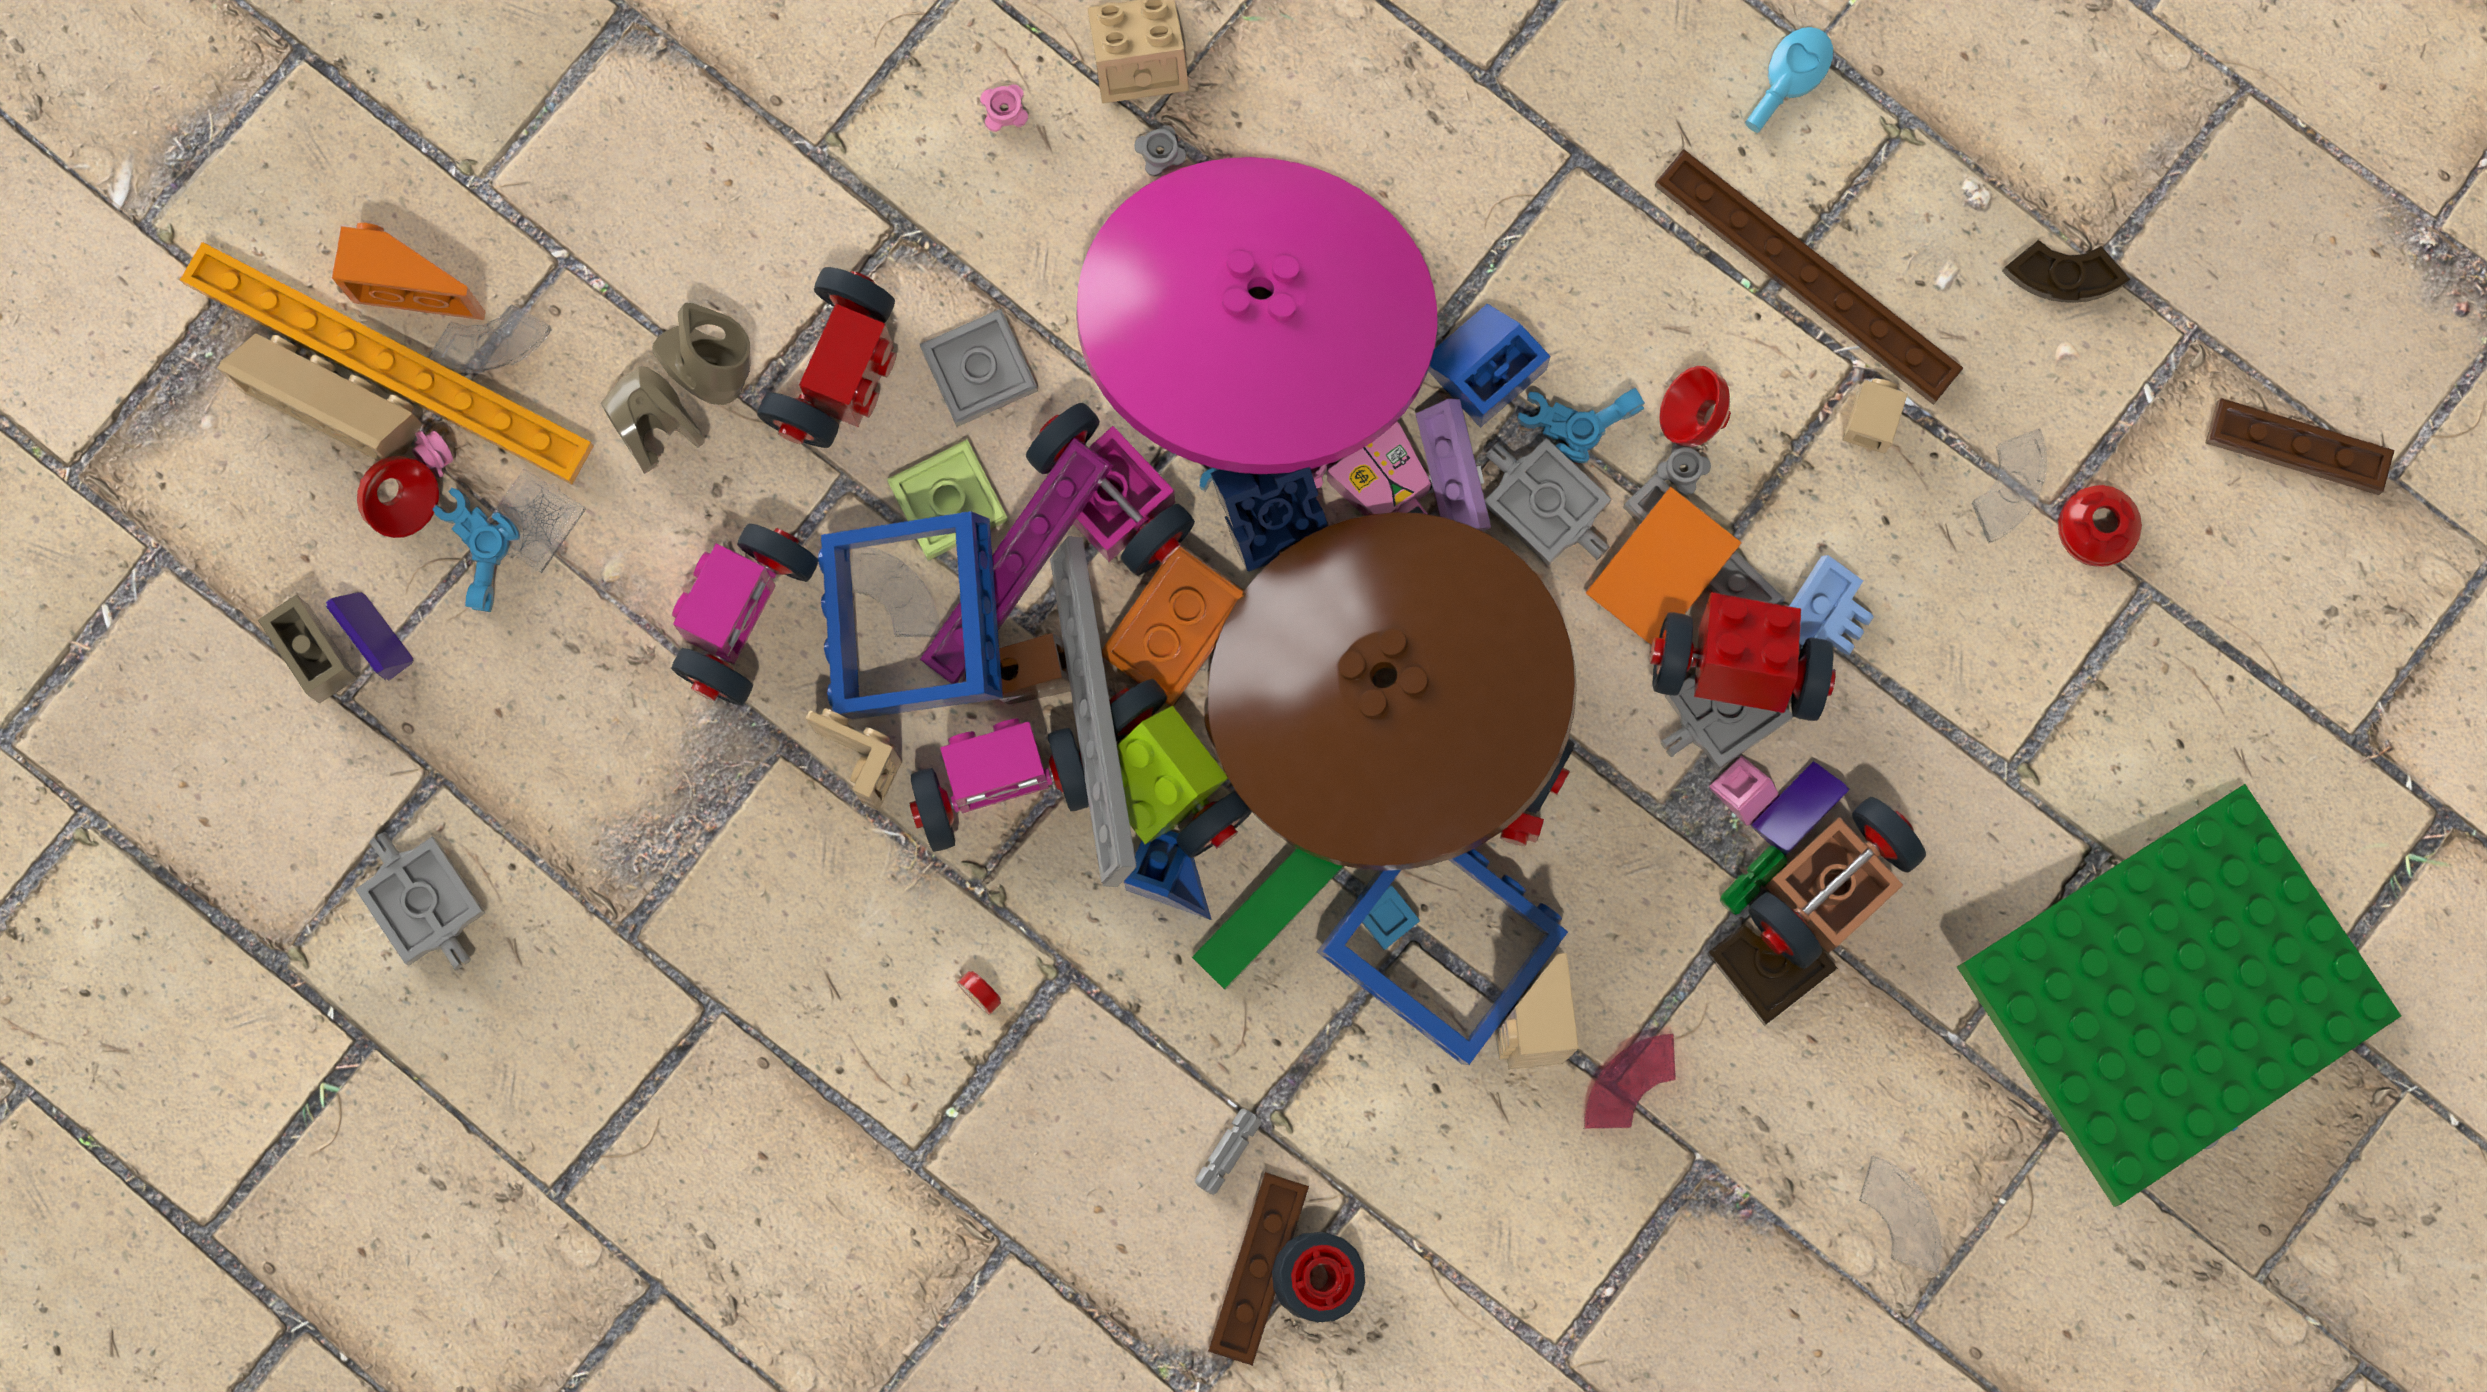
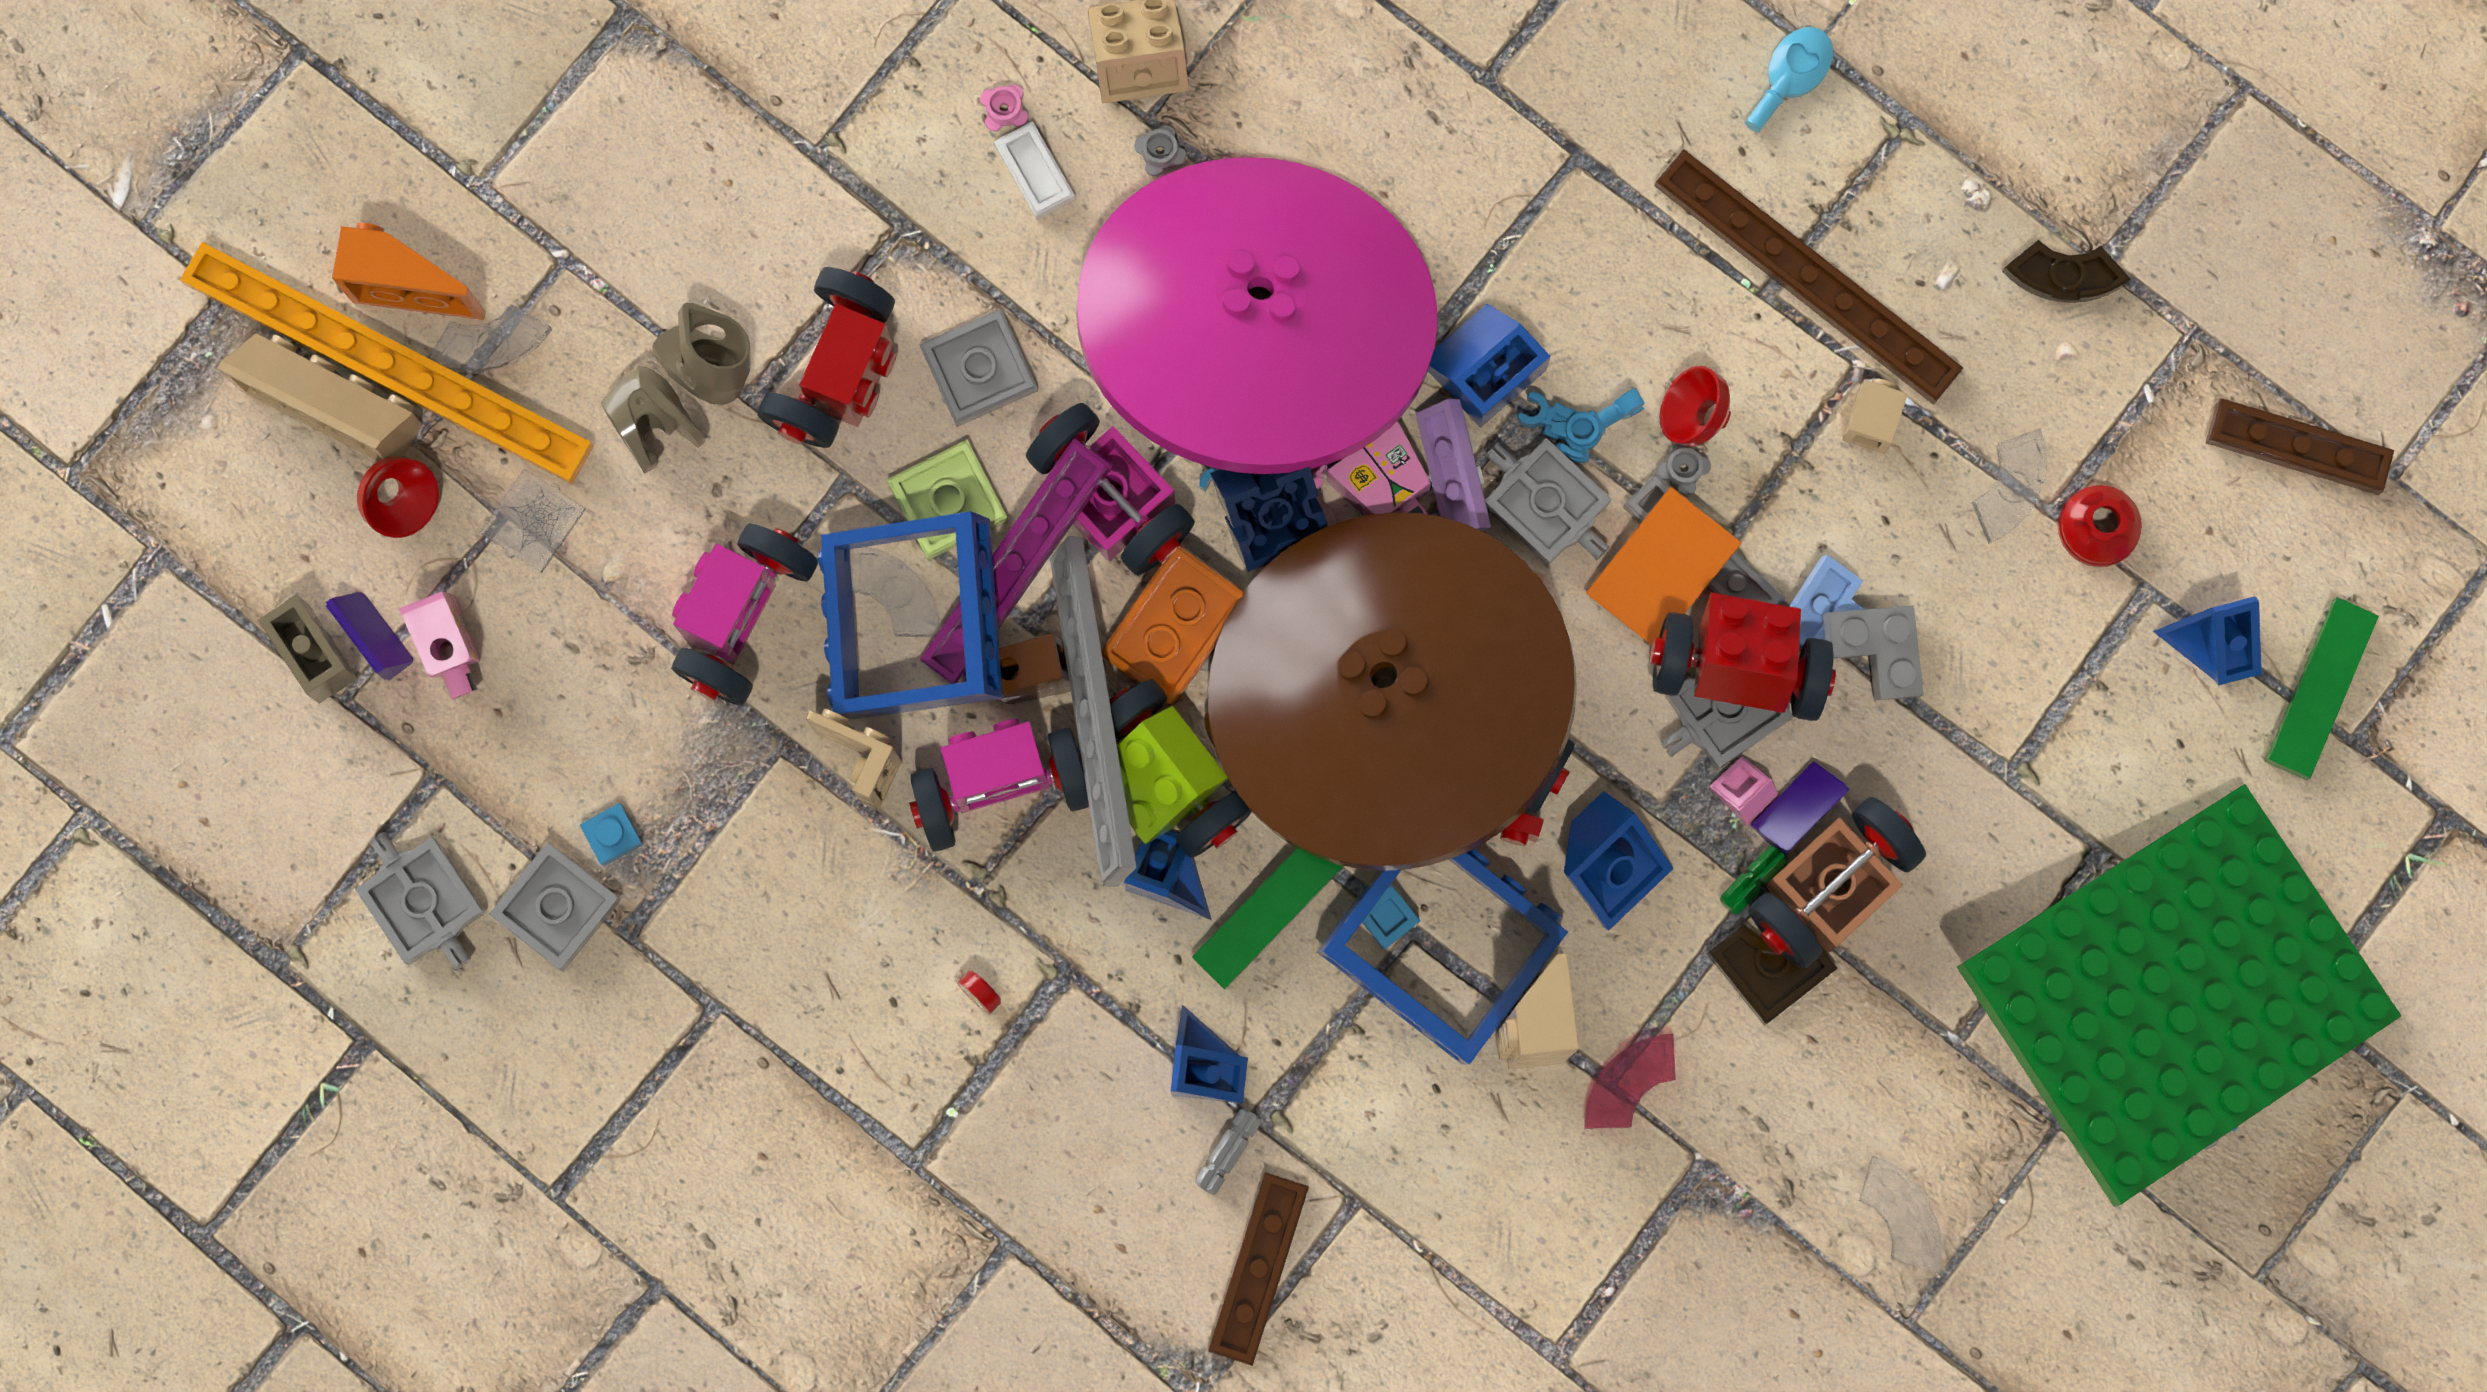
(431, 625): none -> bright pink torso
(432, 452): bright pink plate -> none
(486, 542): dark azure piece -> none
(555, 907): none -> light grey plate
(611, 834): none -> dark azure plate
(1034, 170): none -> white tile
(1206, 1064): none -> blue slope
(1343, 1284): wheel -> none
(1612, 859): none -> blue slope
(1888, 639): none -> light grey plate
(2220, 640): none -> blue slope
(2321, 688): none -> green tile

